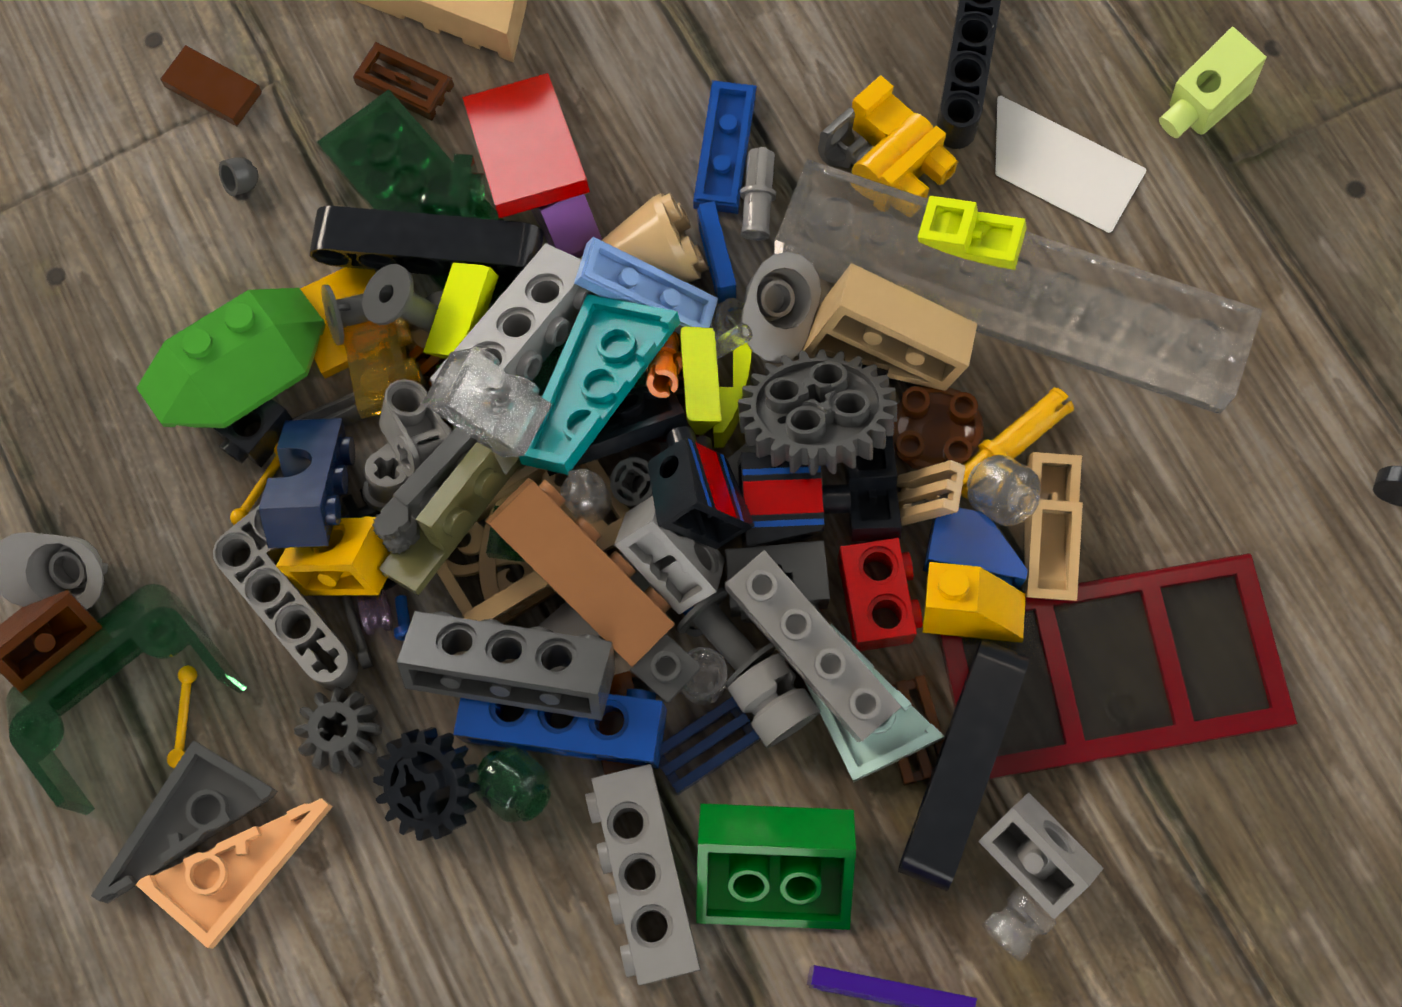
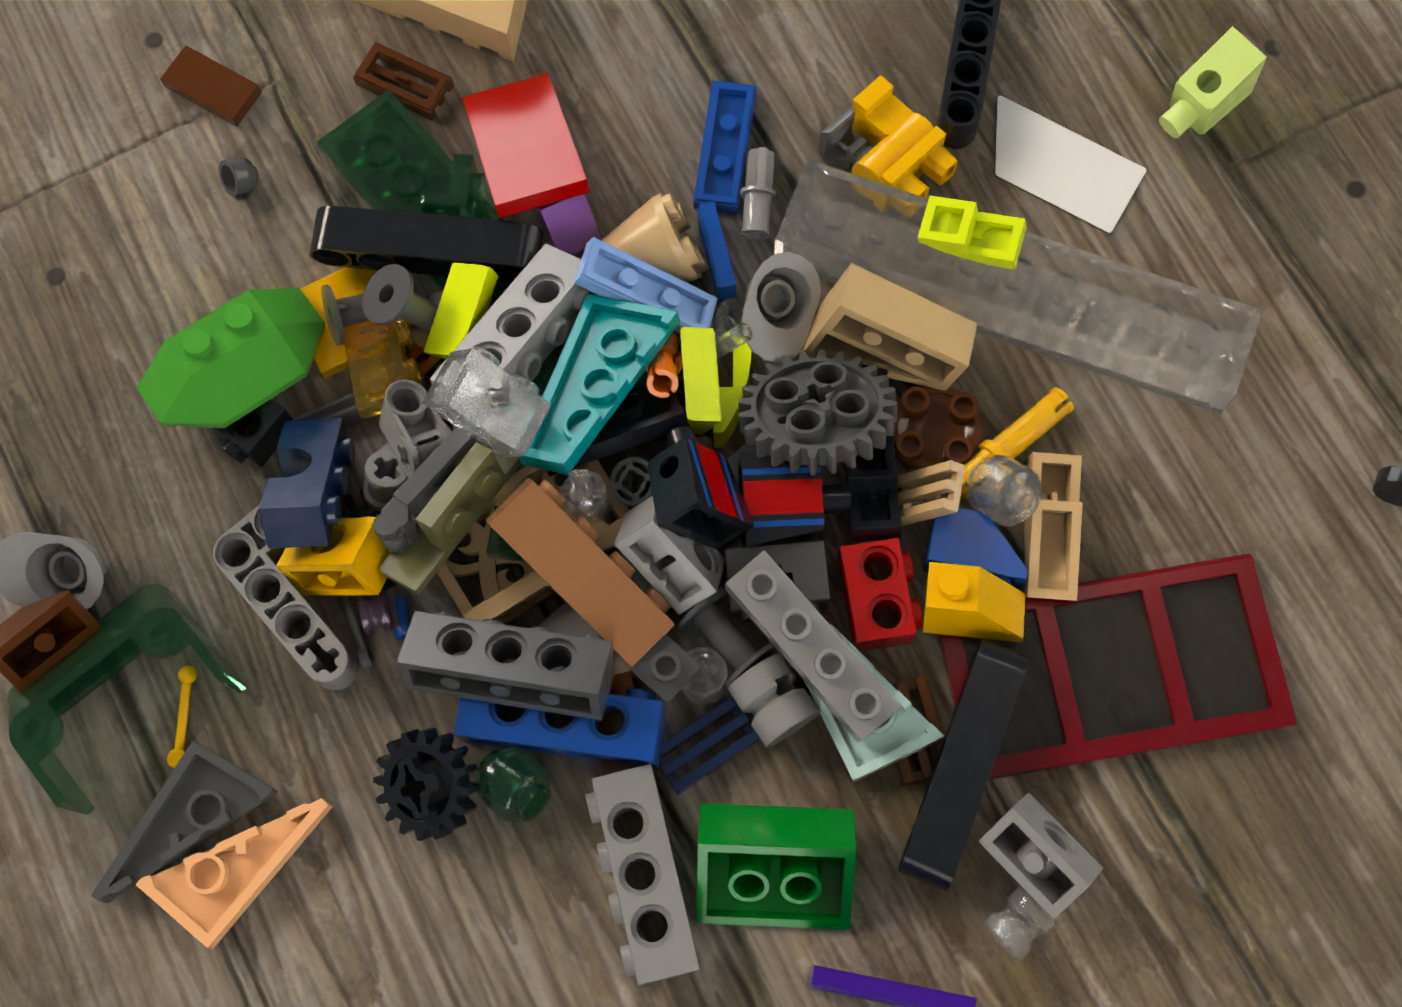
(239, 513): yellow hinge -> none
(333, 748): dark grey gear -> none

